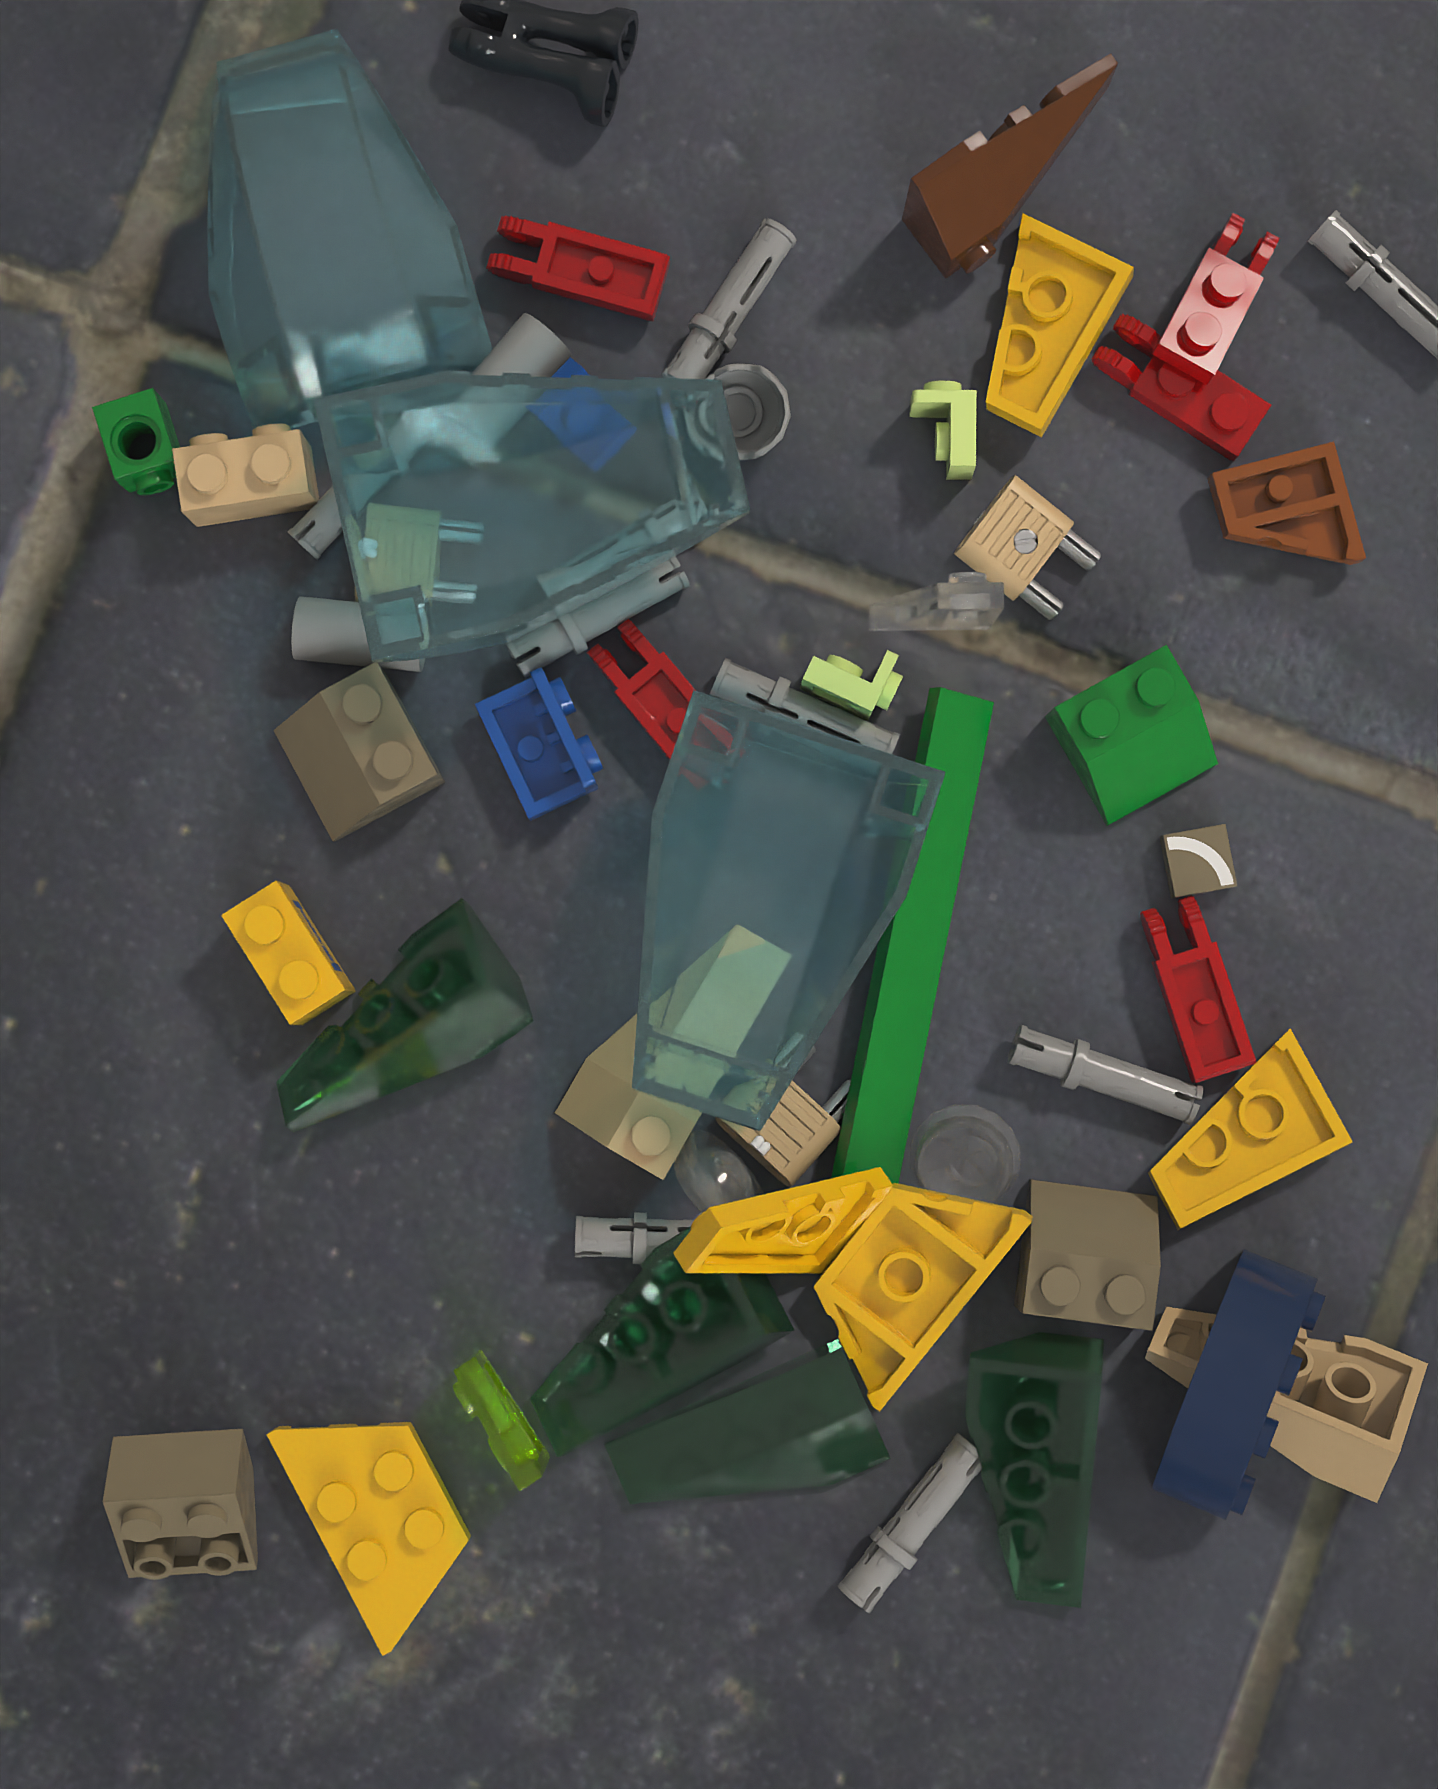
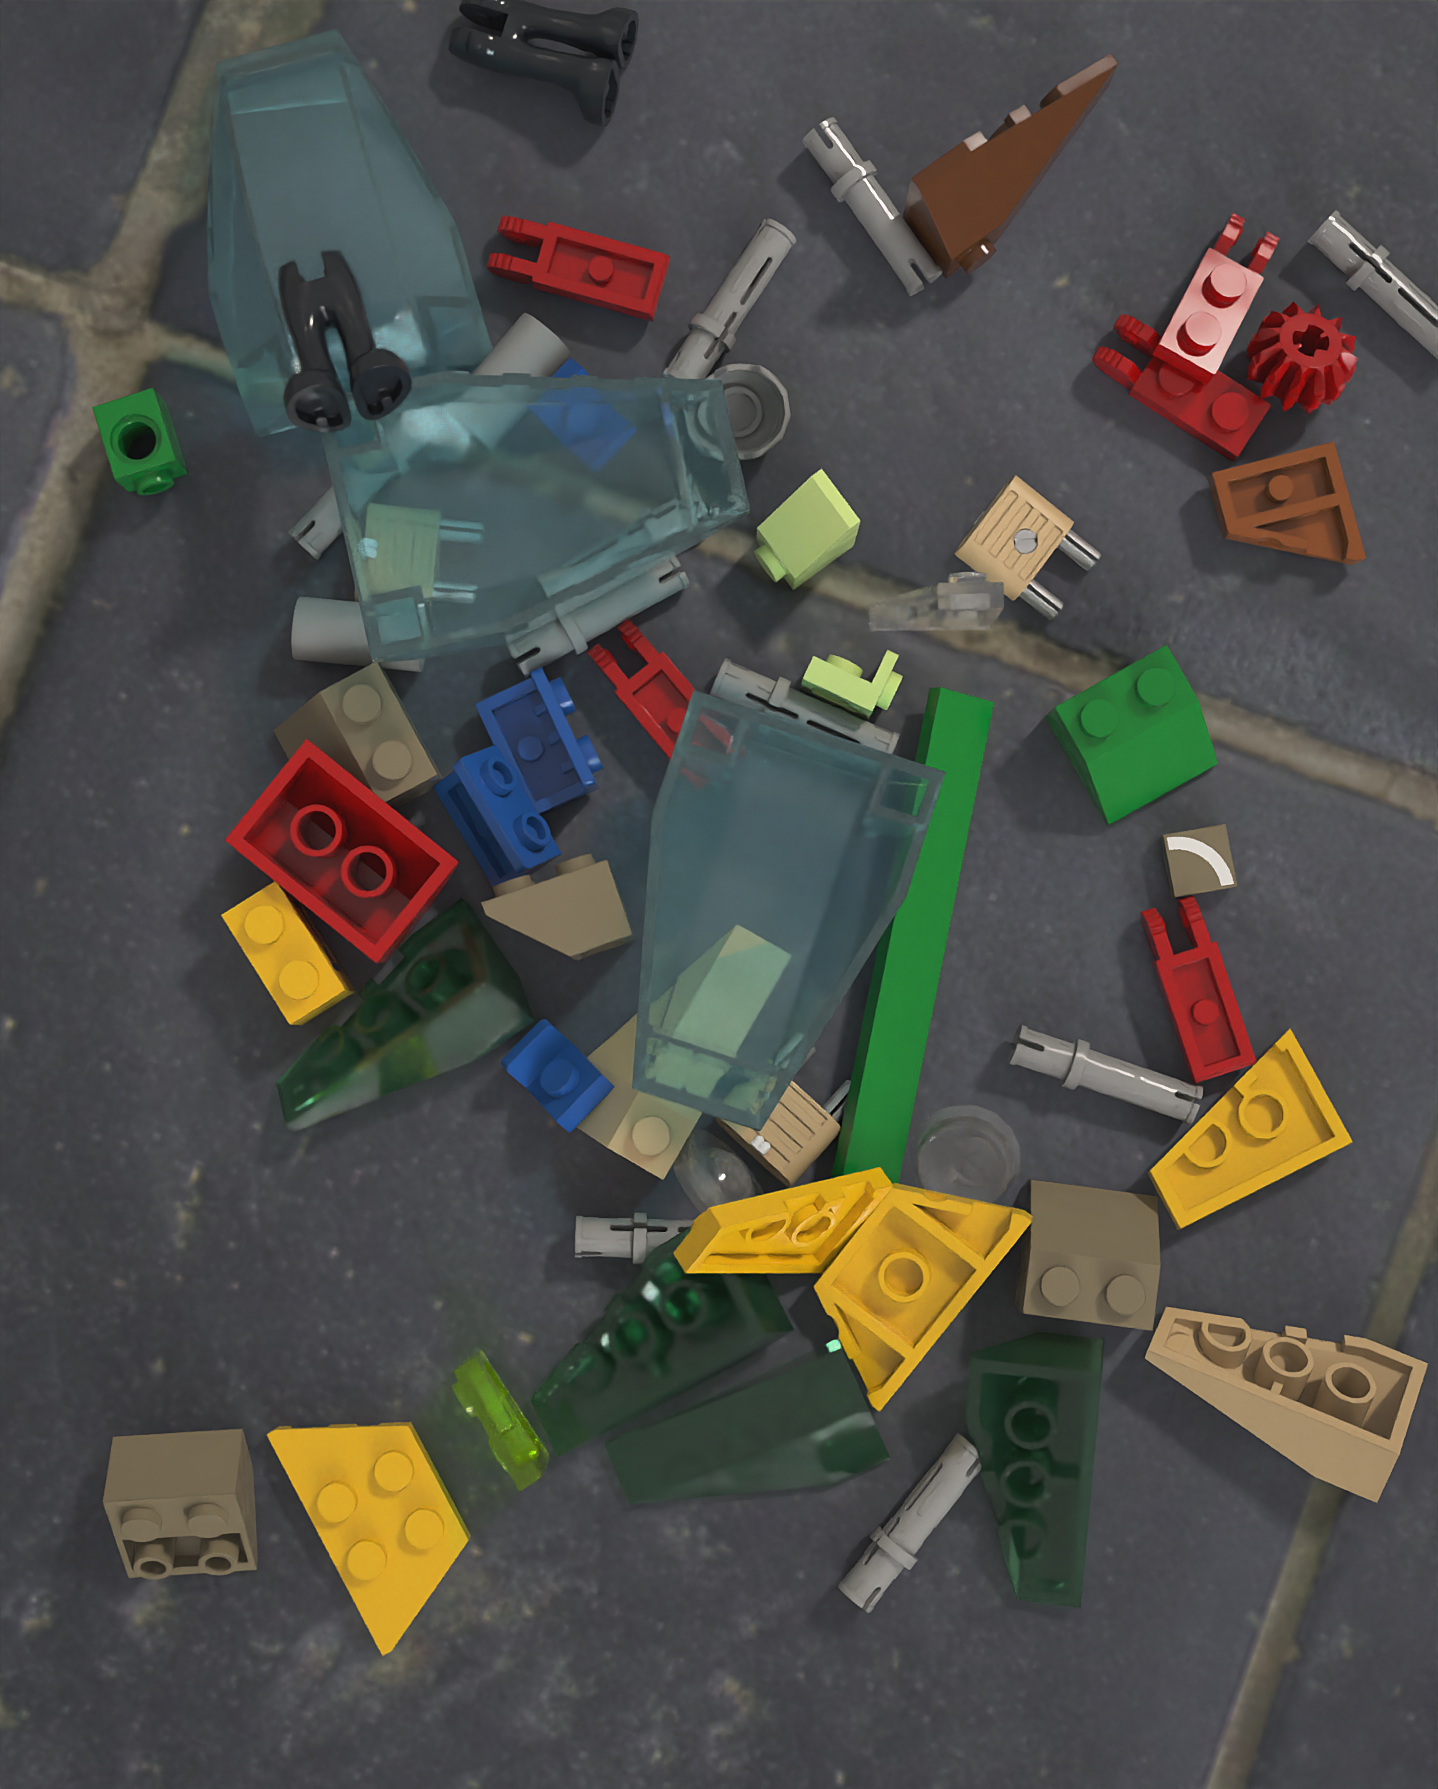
(246, 475): tan brick -> none
(343, 852): none -> red slope
(376, 375): none -> black piece
(496, 816): none -> blue bracket
(557, 1074): none -> blue bracket
(570, 913): none -> dark tan slope
(806, 532): none -> yellowish green slope
(856, 184): none -> light grey pin
(957, 437): yellowish green bracket -> none
(1051, 320): yellow wing -> none
(1235, 1384): dark blue brick -> none
(1301, 358): none -> red gear

